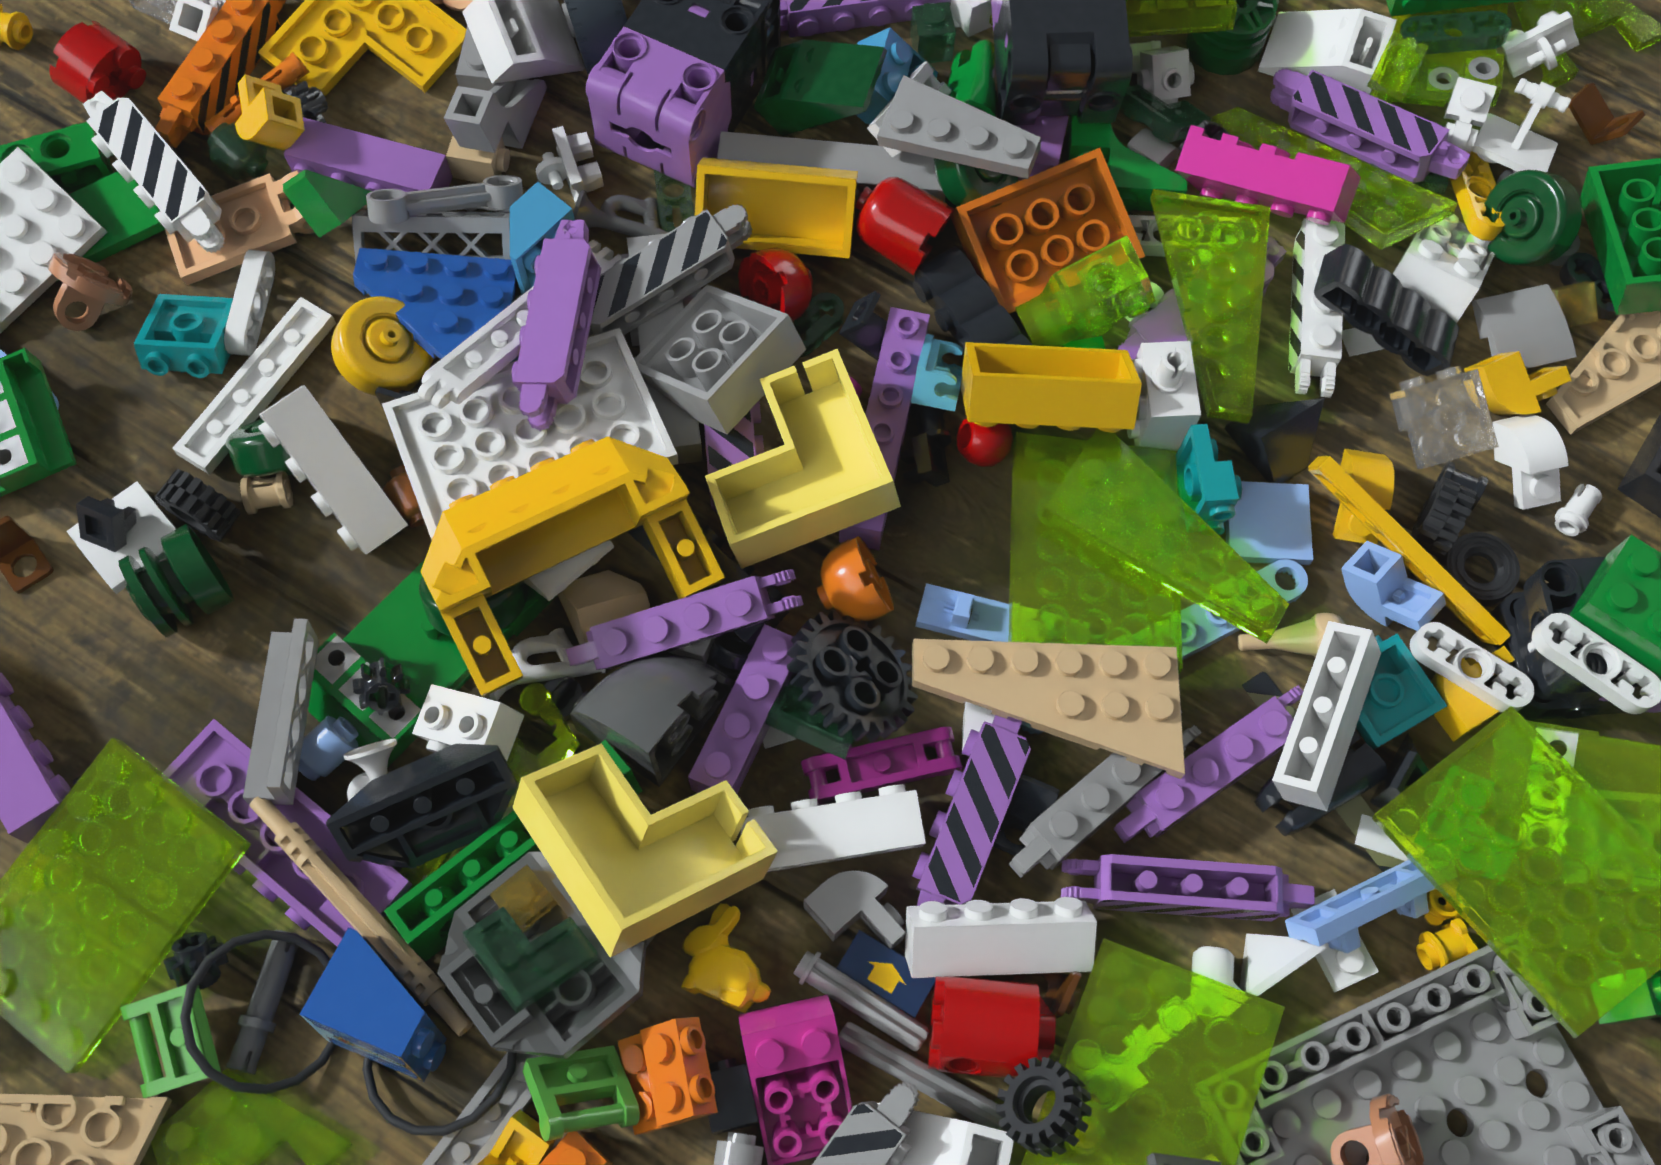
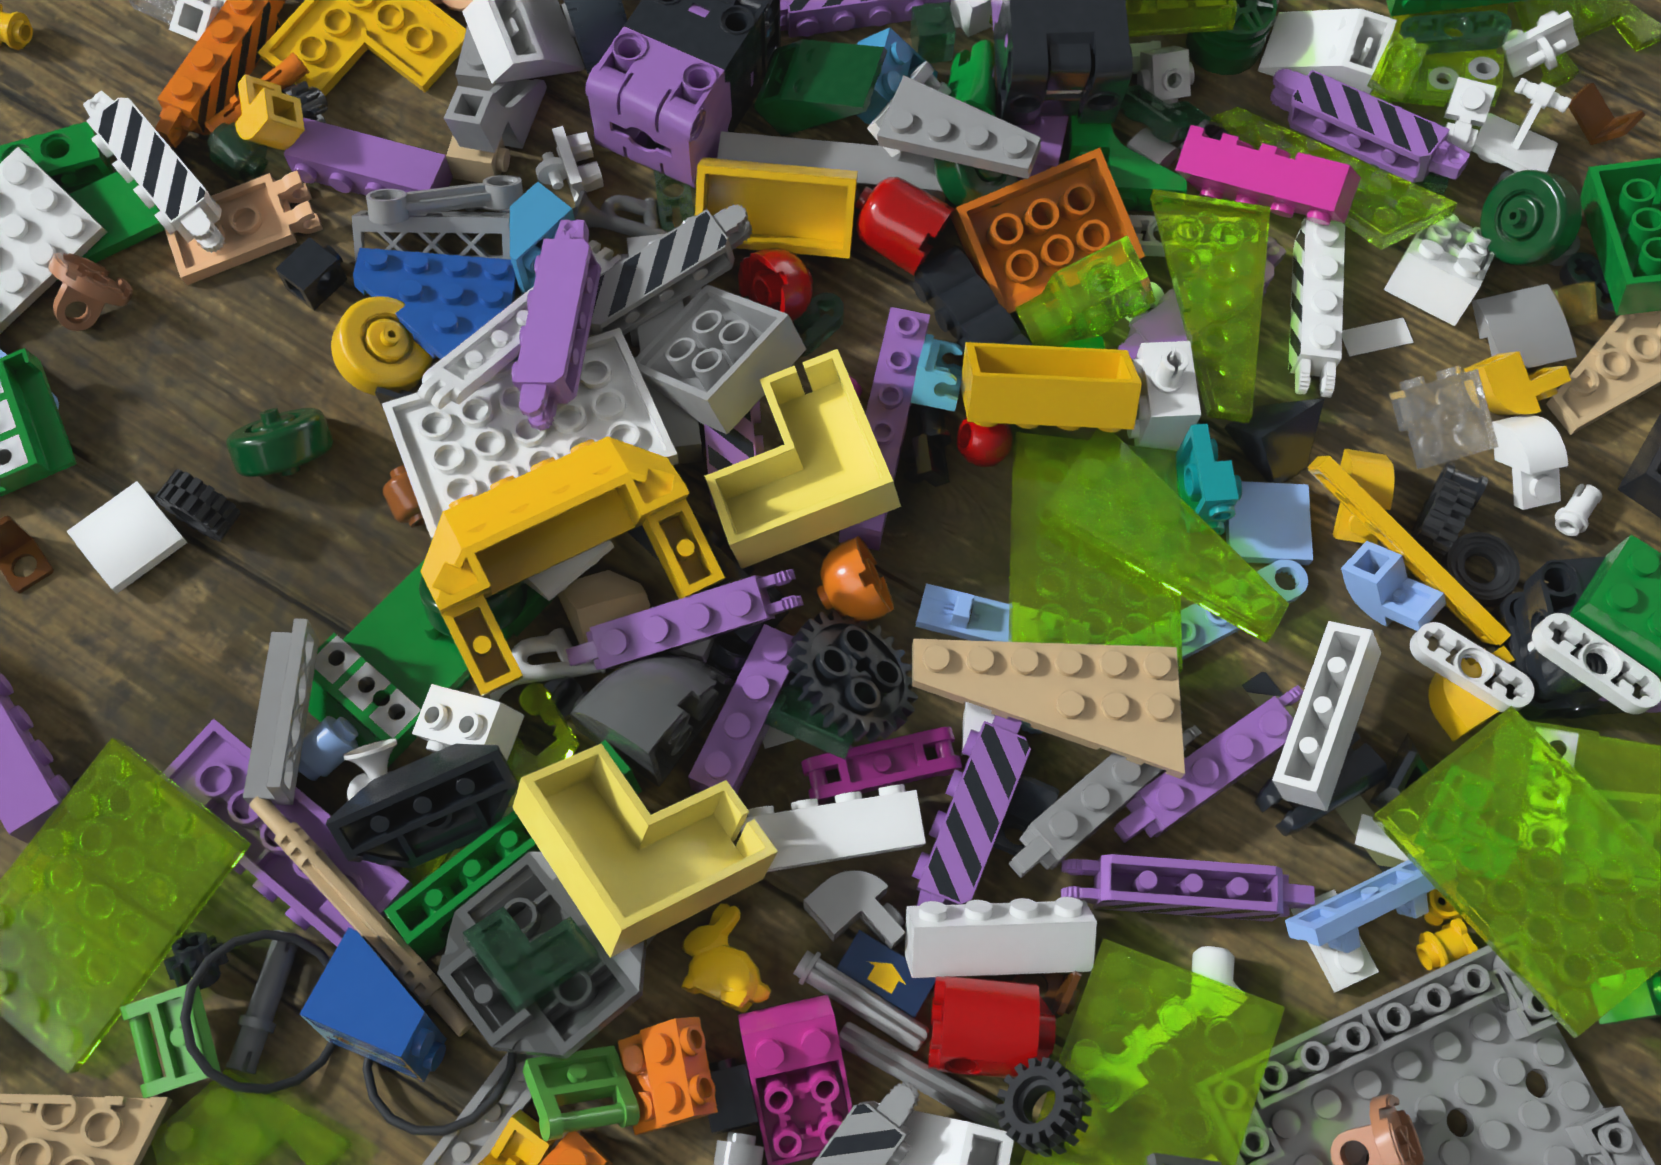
(96, 61): red brick -> none
(104, 523): black tile -> none
(174, 582): dark green wheel -> none
(184, 335): teal plate -> none
(249, 302): white beam -> none
(255, 384): white plate -> none
(266, 493): tan bush -> none
(312, 273): none -> black brick
(324, 200): green slope -> none
(333, 470): white brick -> none
(385, 675): black gear -> none
(524, 898): clear yellow plate -> none
(864, 326): black bracket -> none
(1271, 959): white slope -> none
(1297, 638): tan piece -> none
(1382, 307): black brick -> none
(1397, 695): teal plate -> none
(1473, 206): yellow beam -> none

